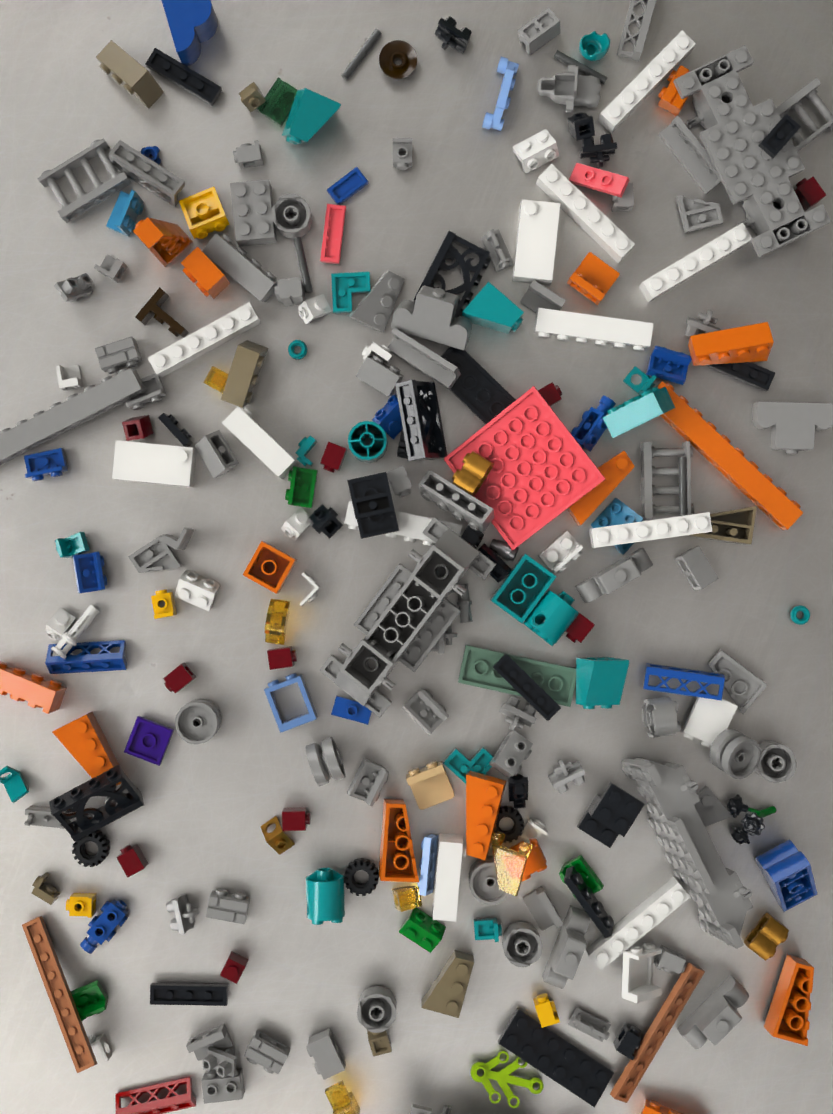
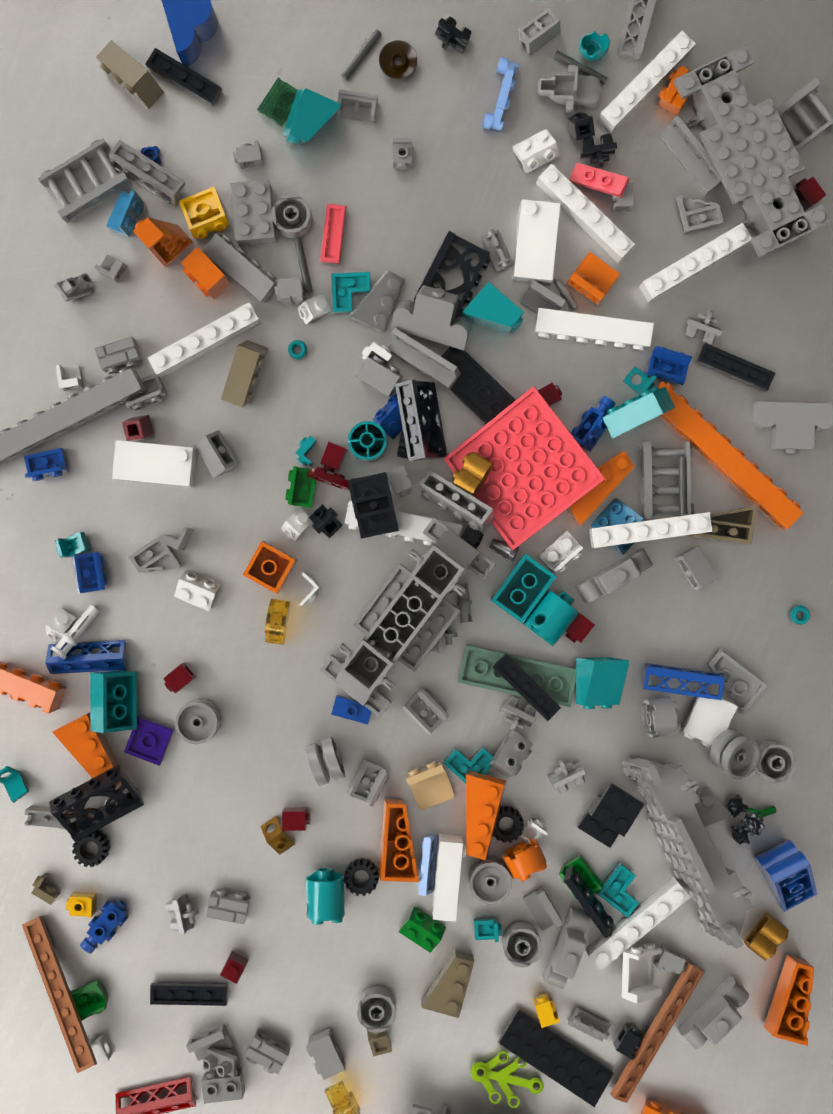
(113, 701): none -> teal brick
(132, 860): dark red brick -> none
(153, 307): dark brown bracket -> none
(169, 608): yellow brick -> none
(171, 423): black plate -> none
(216, 379): clear yellow brick -> none
(252, 97): dark tan bracket -> none
(259, 442): white brick -> none
(281, 657): dark red brick -> none
(296, 721): medium blue window -> none
(337, 480): none -> dark red hinge
(347, 186): blue tile -> none
(357, 105): none -> light grey hinge
(406, 898): clear yellow brick -> none
(501, 569): black plate -> none
(509, 863): clear yellow flag -> none
(518, 790): black hips -> none
(566, 294): none -> light grey piece
(615, 893): none -> teal plate
(732, 345): orange wedge -> none
(779, 136): black plate -> none

